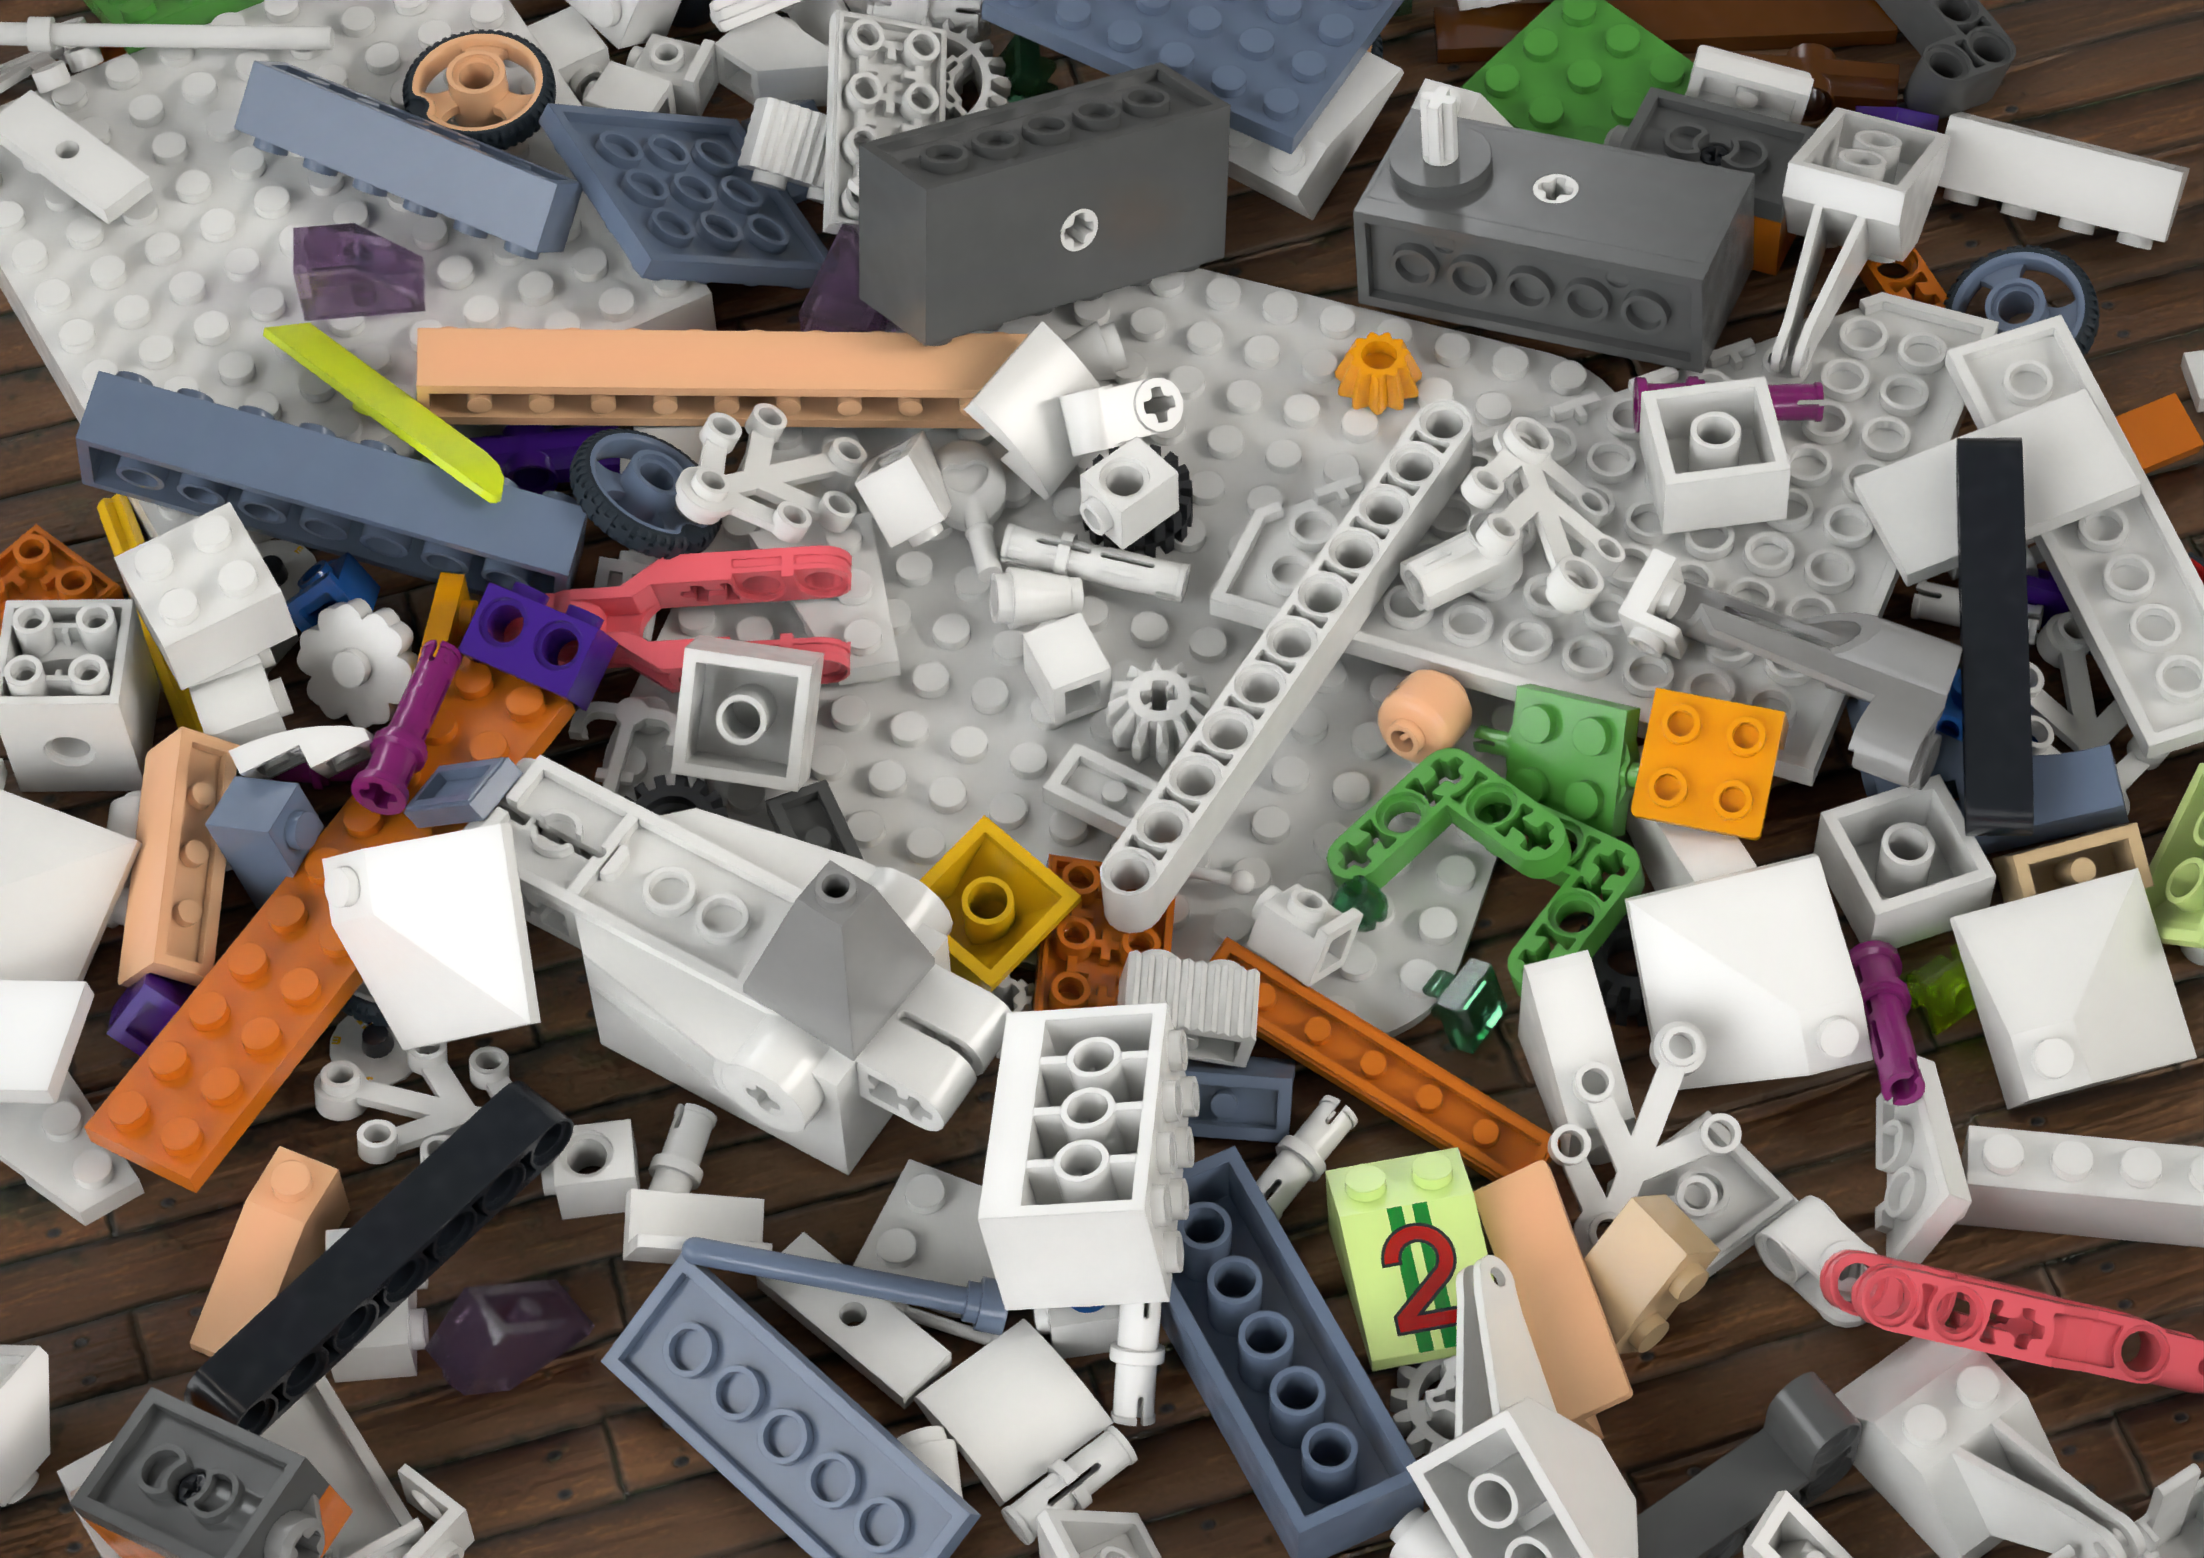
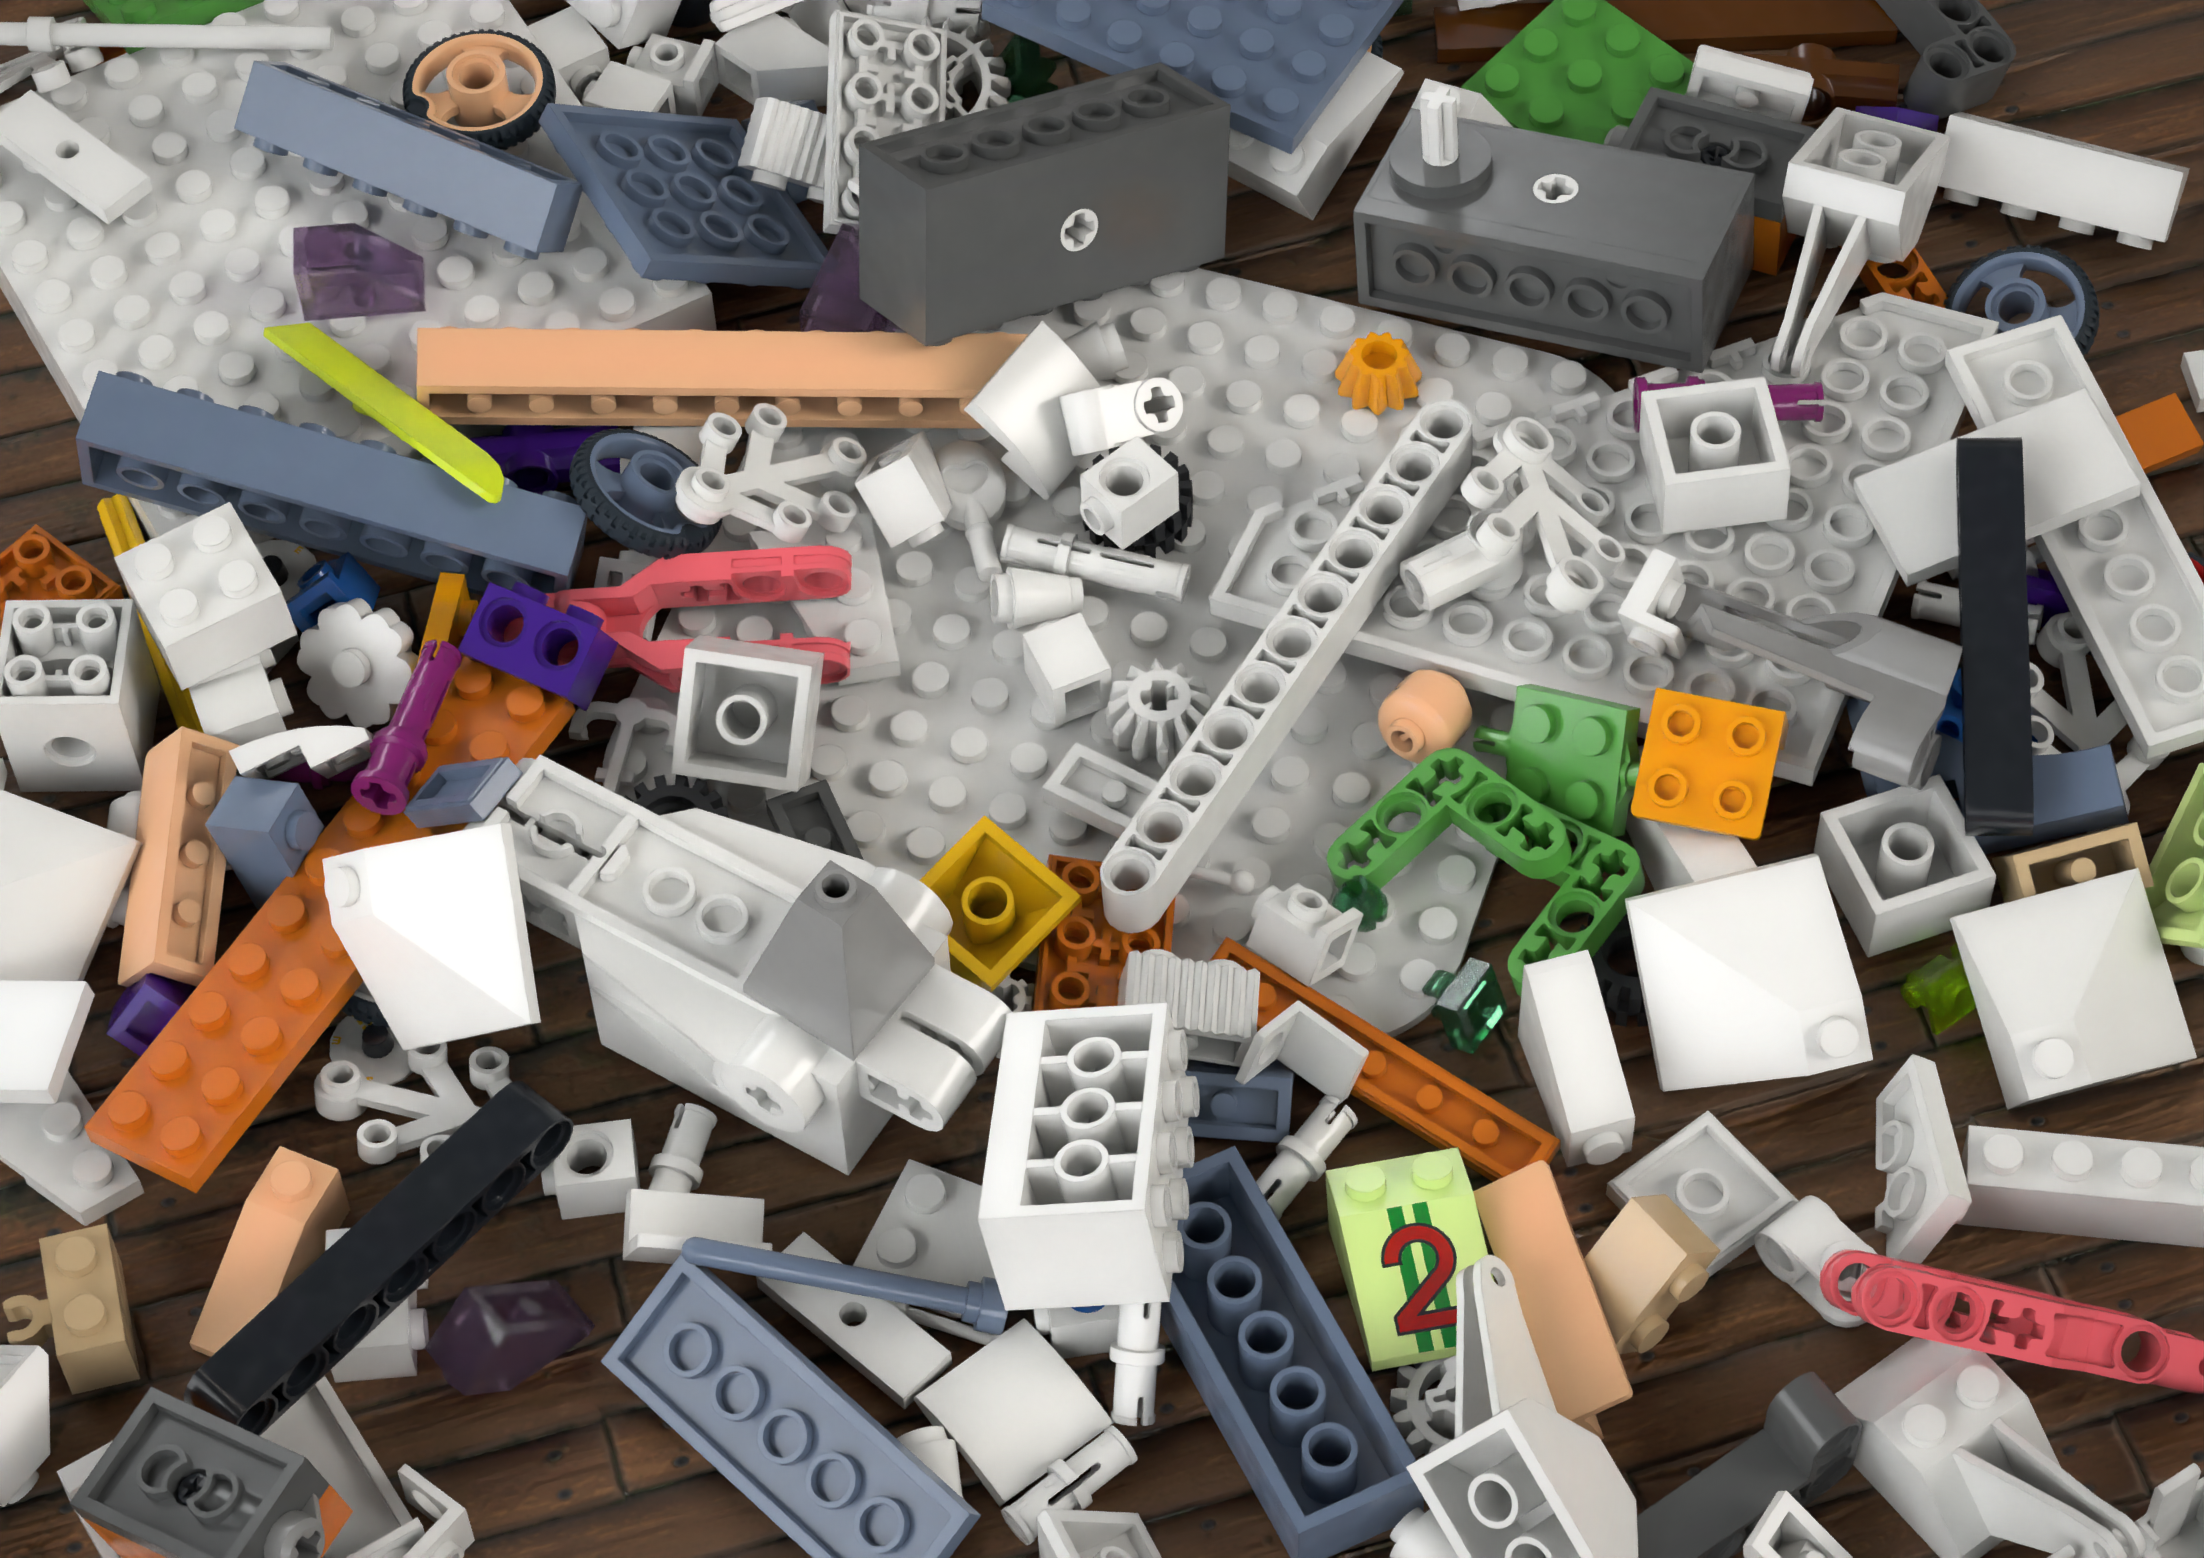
(83, 1310): none -> tan brick
(1309, 1048): none -> white bracket
(1636, 1154): white plant -> none
(1886, 1006): magenta pin -> none

